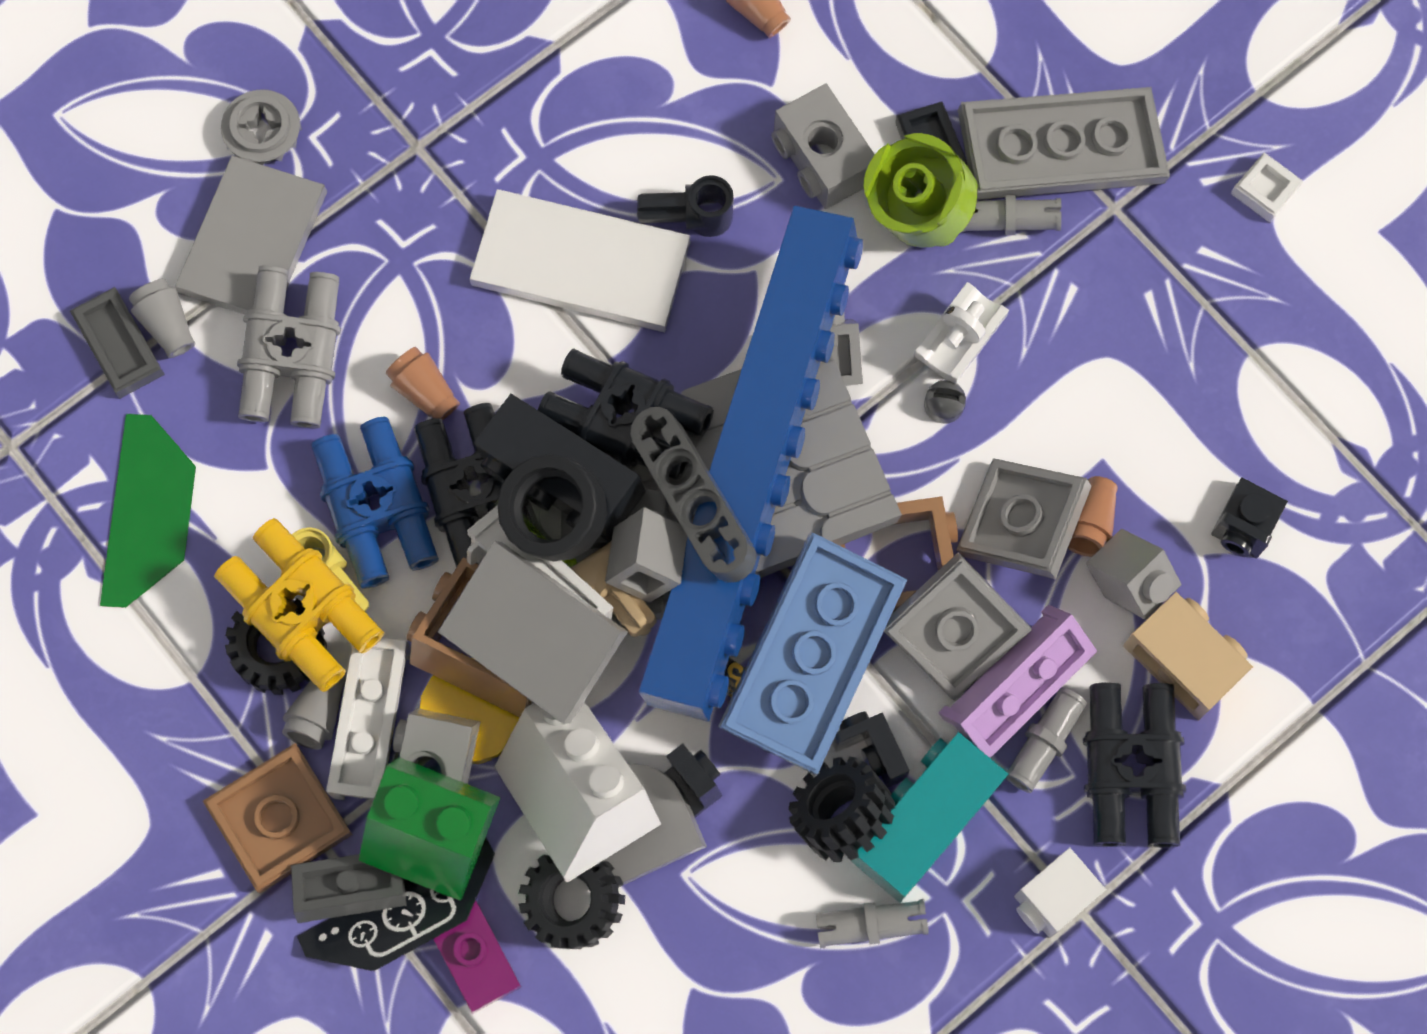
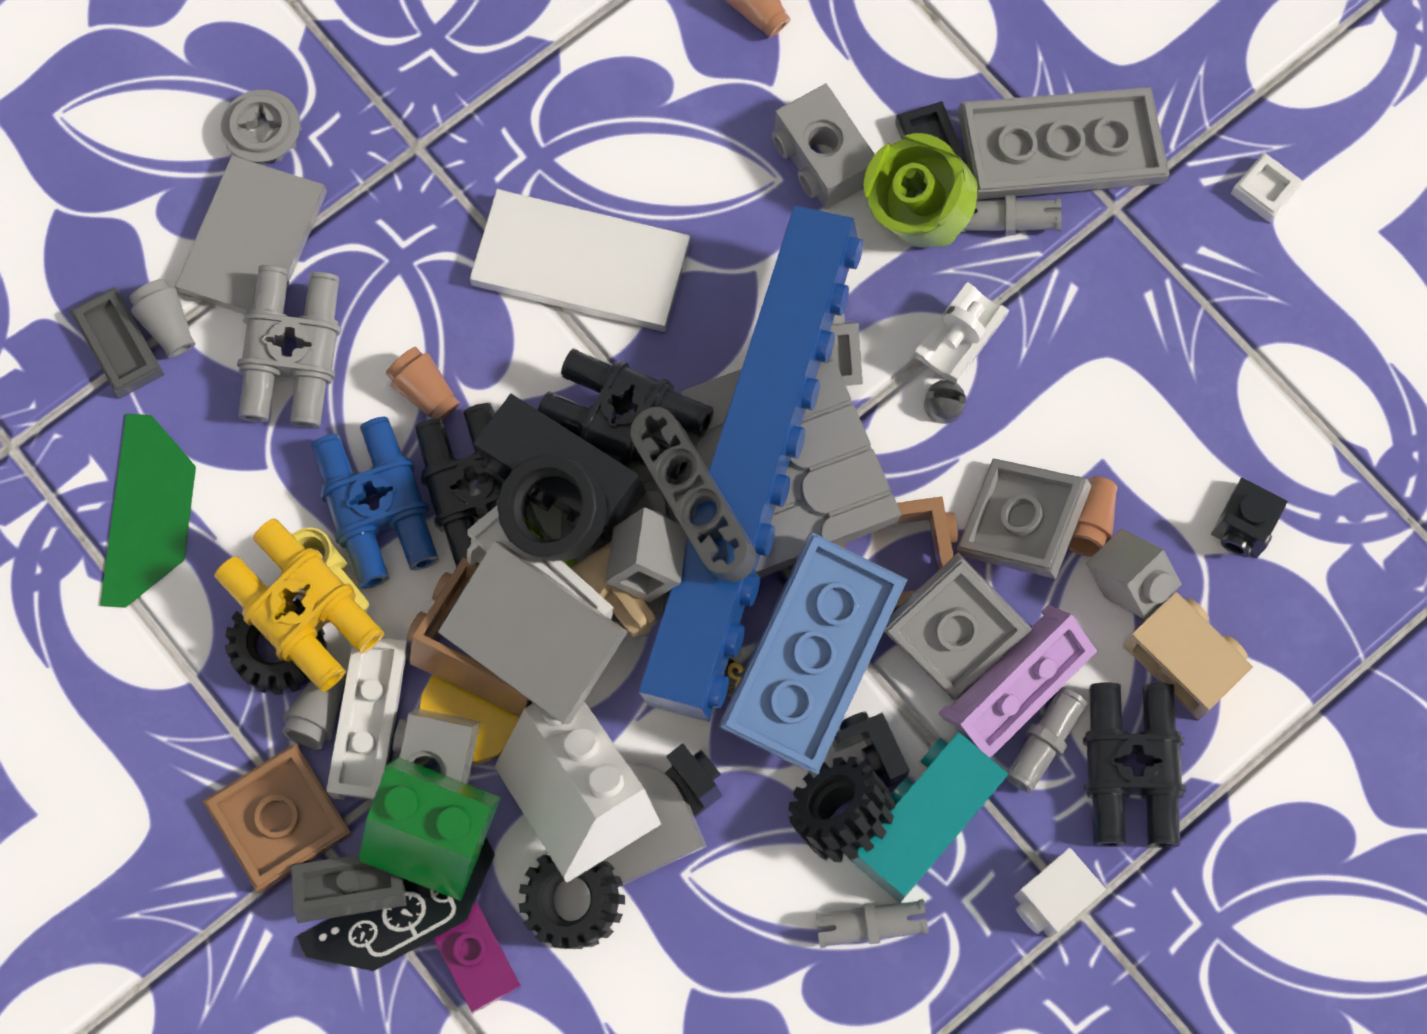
(685, 206): black axle -> none

